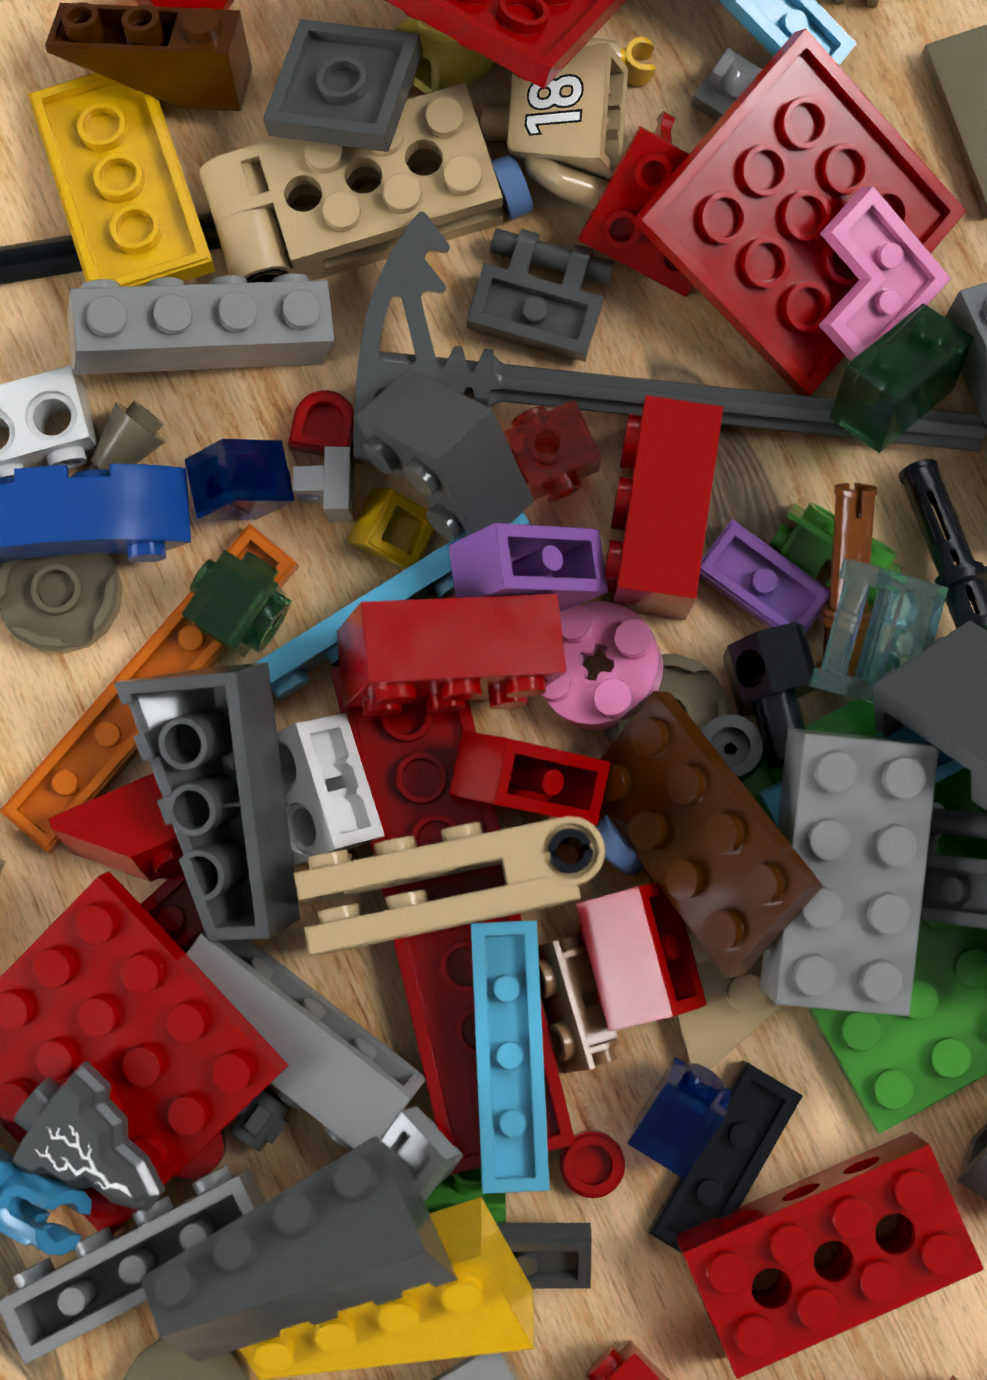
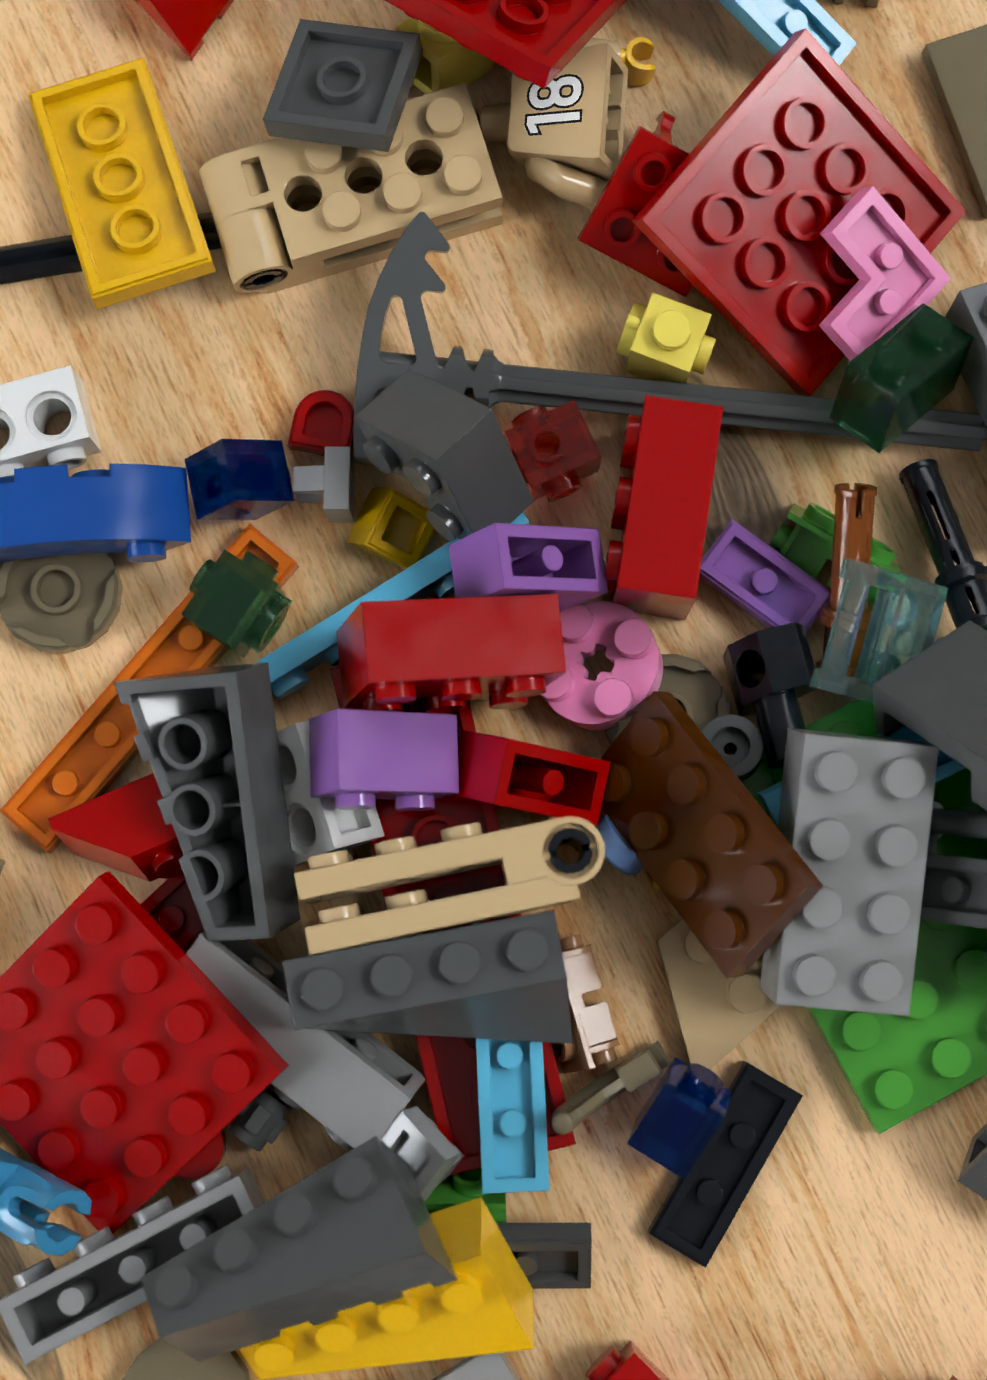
(85, 1141): dark grey rock -> none
(127, 437): dark tan cone -> none
(167, 52): reddish brown slope -> none
(199, 324): light grey brick -> none
(384, 757): none -> medium lavender brick
(458, 982): none -> dark grey wedge
(513, 187): medium blue tile -> none
(534, 309): dark grey plate -> none
(593, 1164): red tile -> none
(624, 1076): none -> dark tan piece
(639, 957): brick -> none
(666, 340): none -> light yellow brick
(724, 84): light grey tile -> none
(863, 1278): red brick -> none

